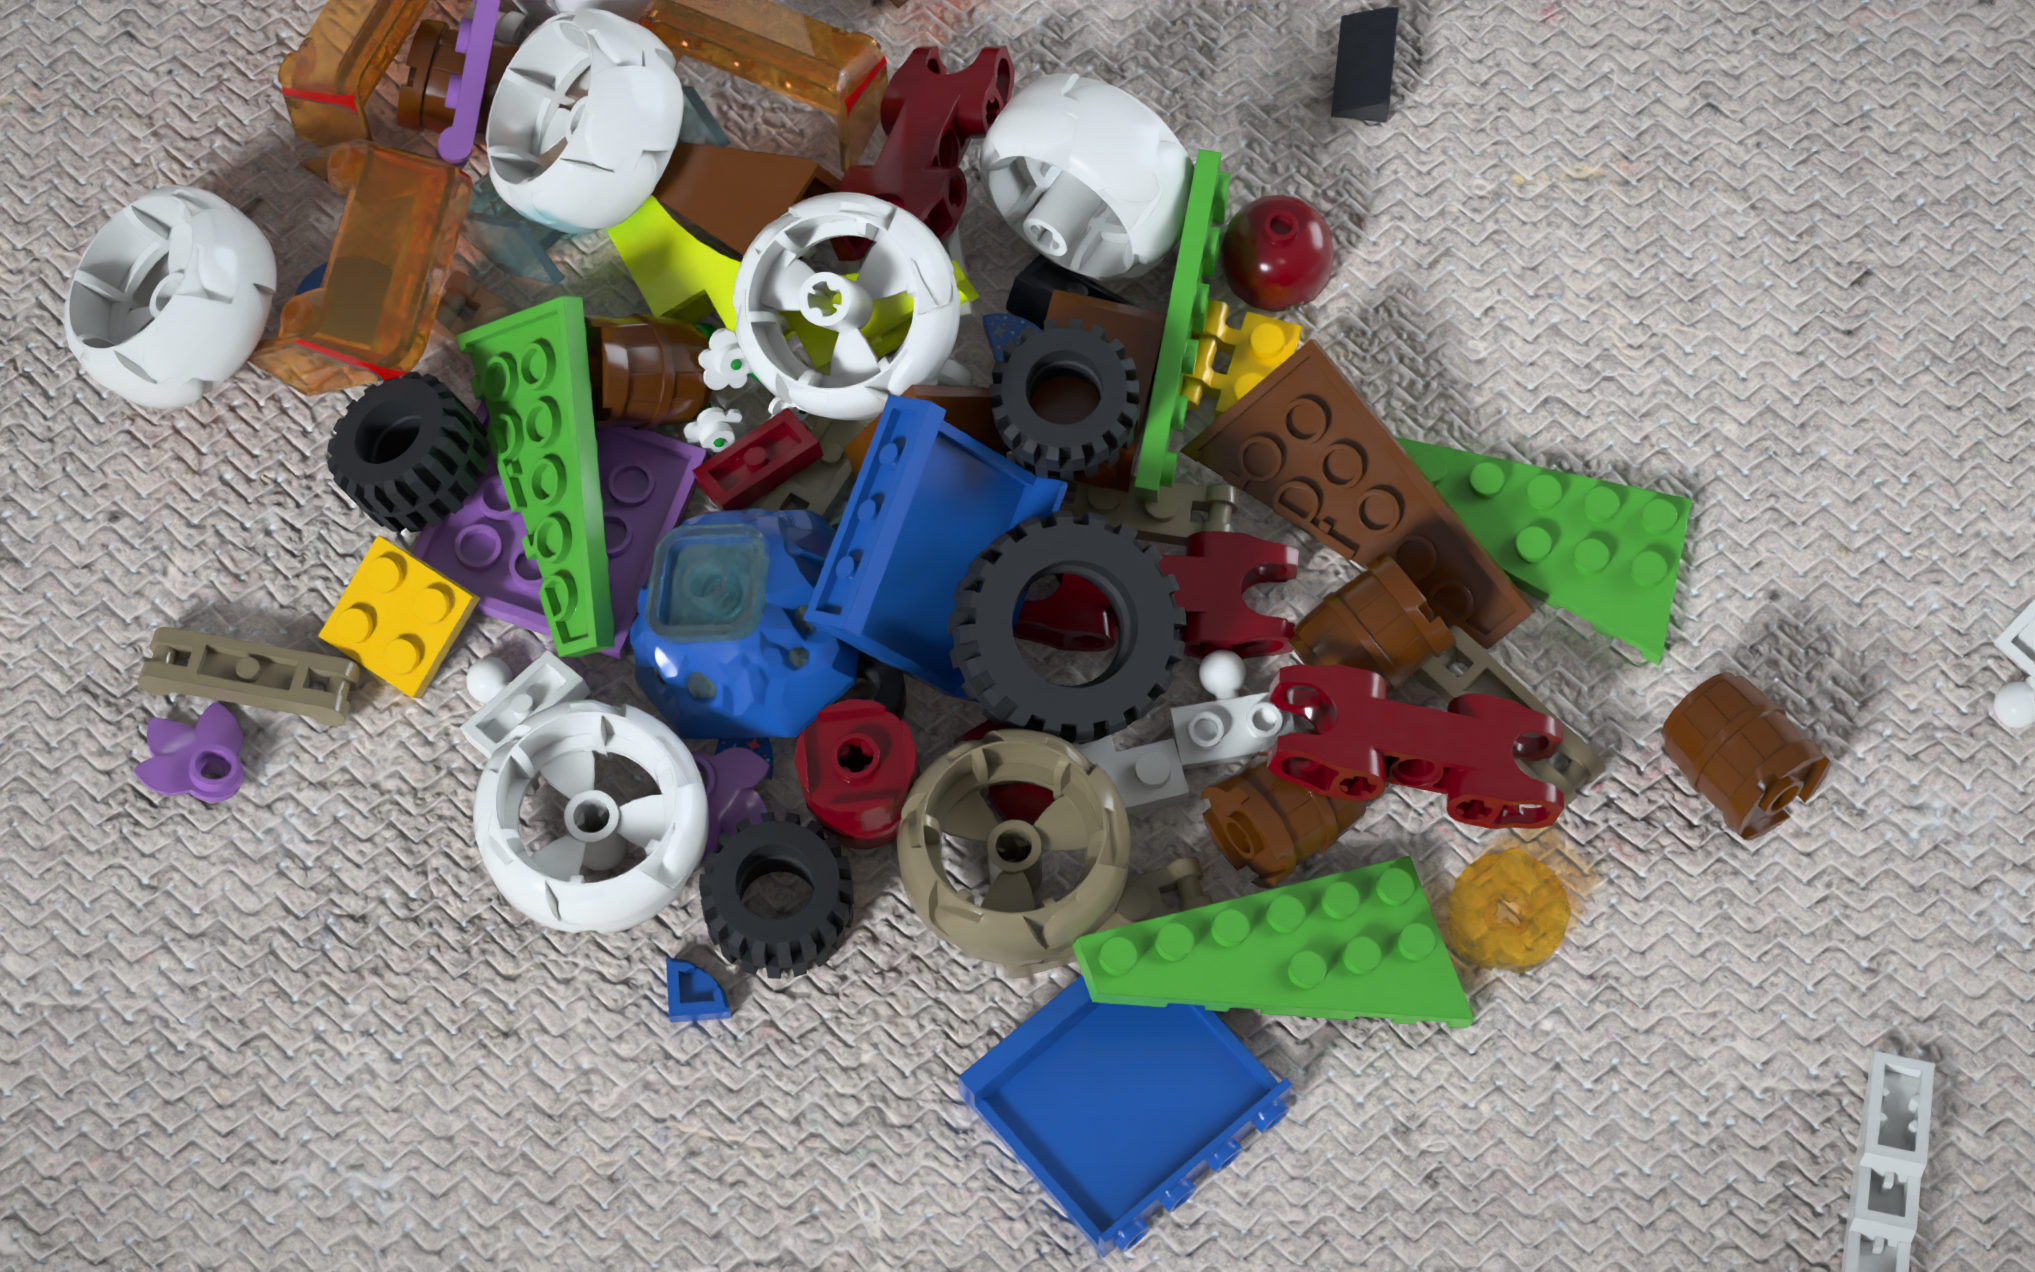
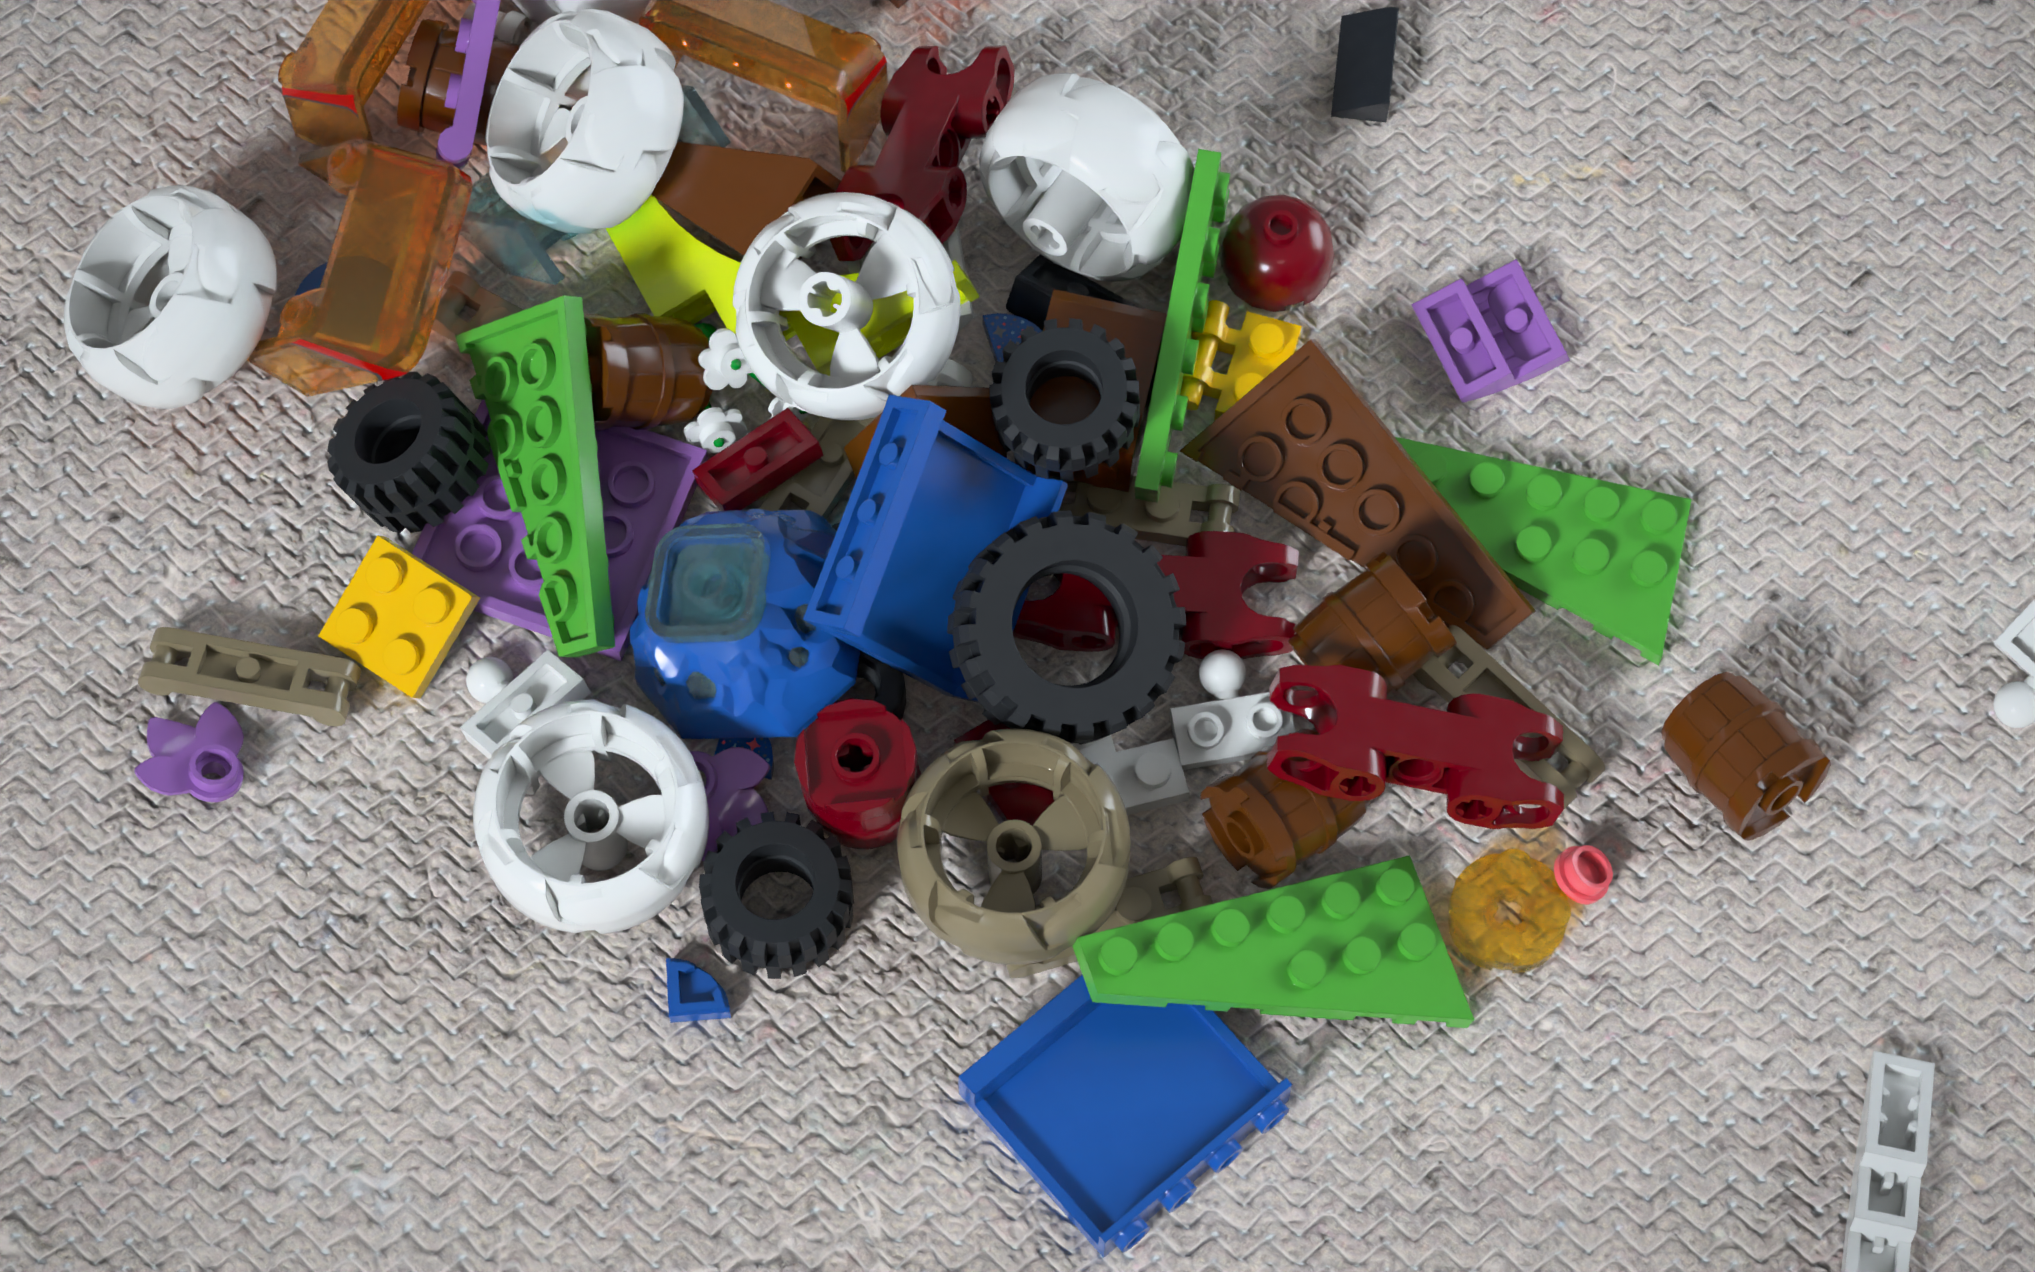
(1490, 332): none -> medium lavender slope
(1583, 873): none -> coral plate

